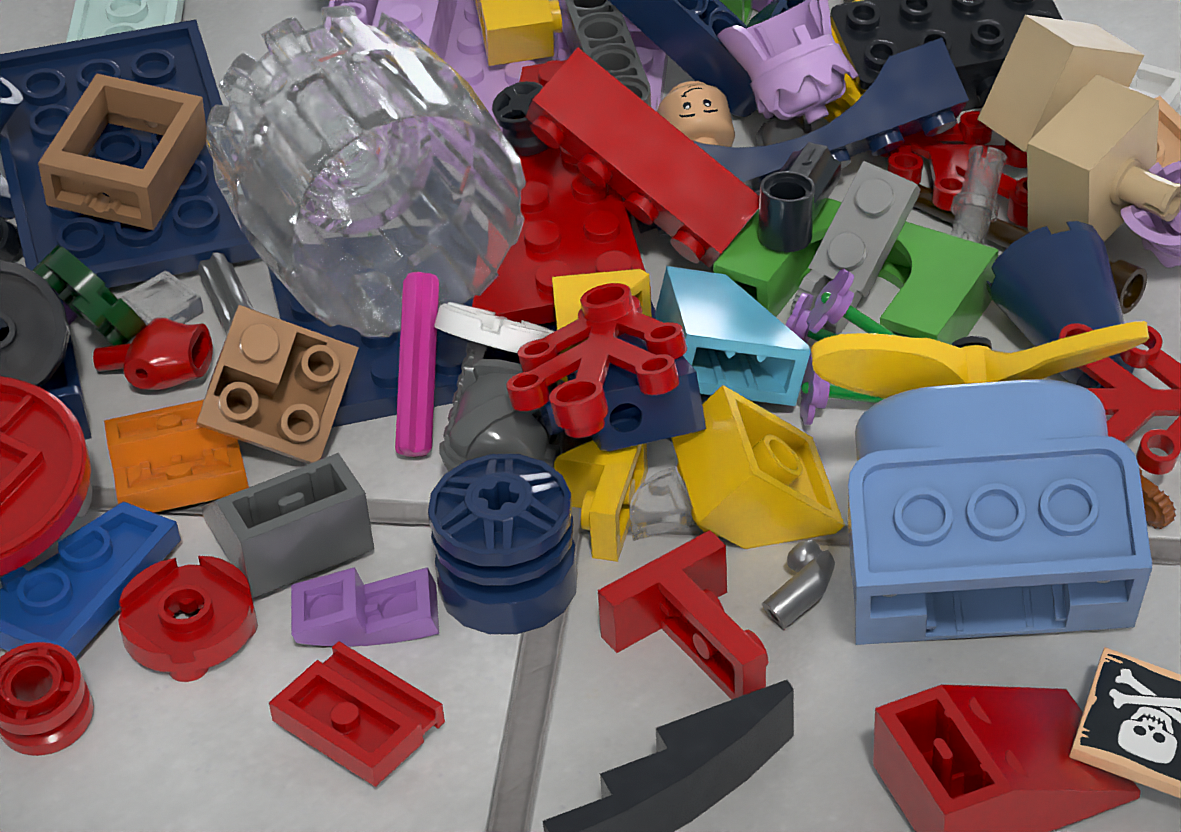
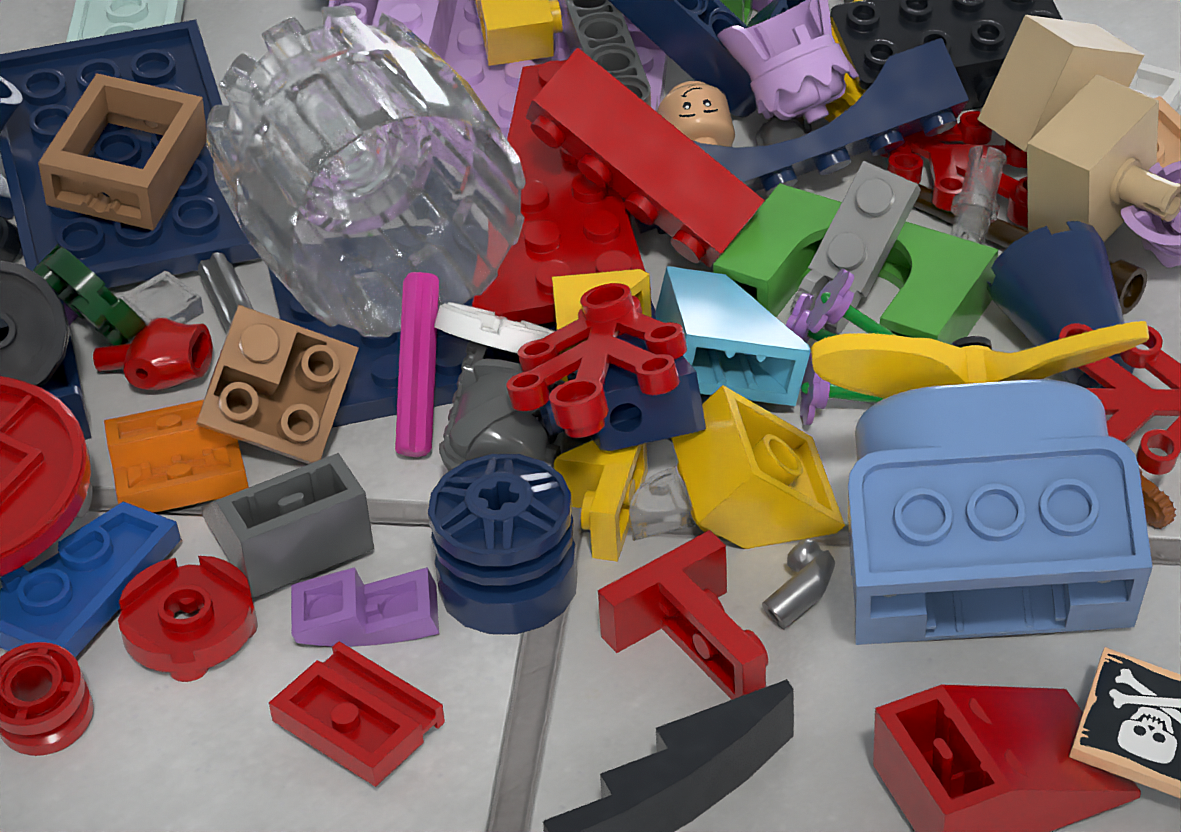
(510, 112): black wheel -> none
(795, 197): black piece -> none

